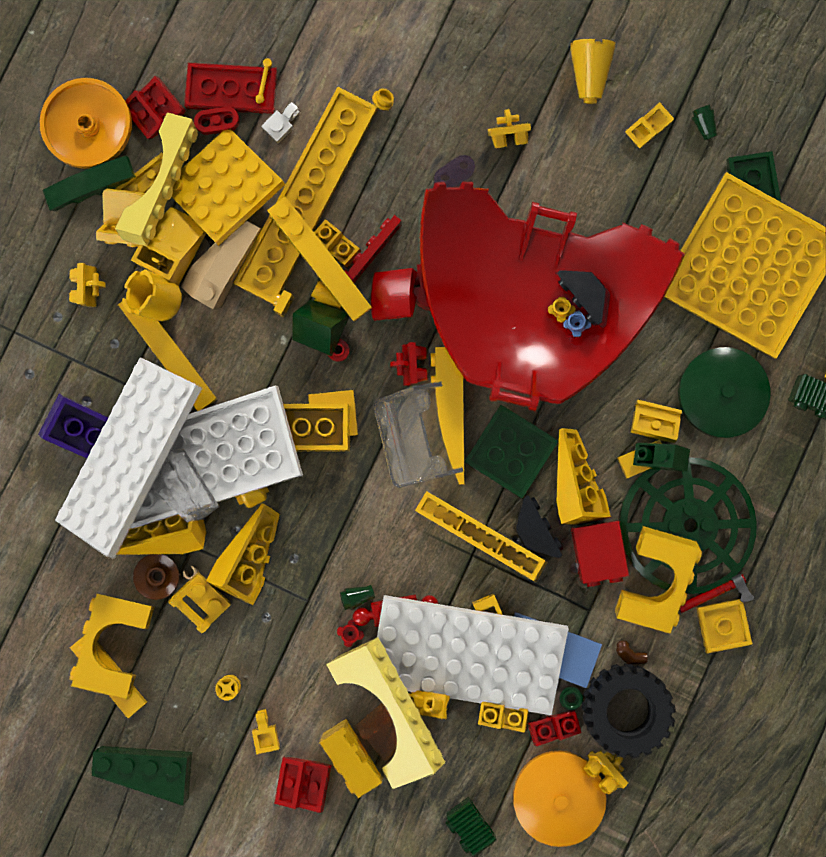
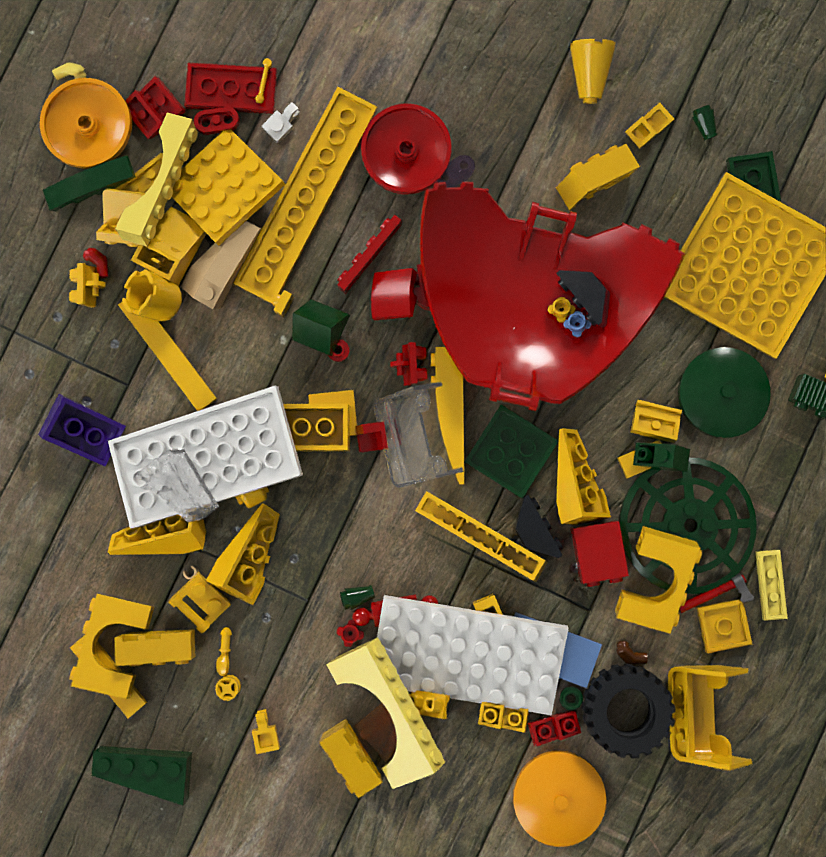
(69, 69): none -> light yellow arm
(99, 259): none -> red arm
(127, 456): white plate -> none
(145, 579): reddish brown dish -> none
(155, 647): none -> yellow wedge
(222, 662): none -> yellow piece
(302, 784): red slope -> none
(319, 258): yellow slope -> none
(324, 296): yellow cone -> none
(336, 243): yellow slope -> none
(371, 437): none -> red panel
(383, 99): yellow plate -> none
(406, 148): none -> red dish
(470, 827): dark green brick -> none
(499, 134): yellow hips -> none
(597, 174): none -> yellow wedge
(610, 767): yellow hips -> none
(694, 728): none -> yellow windscreen
(771, 585): none -> light yellow tile

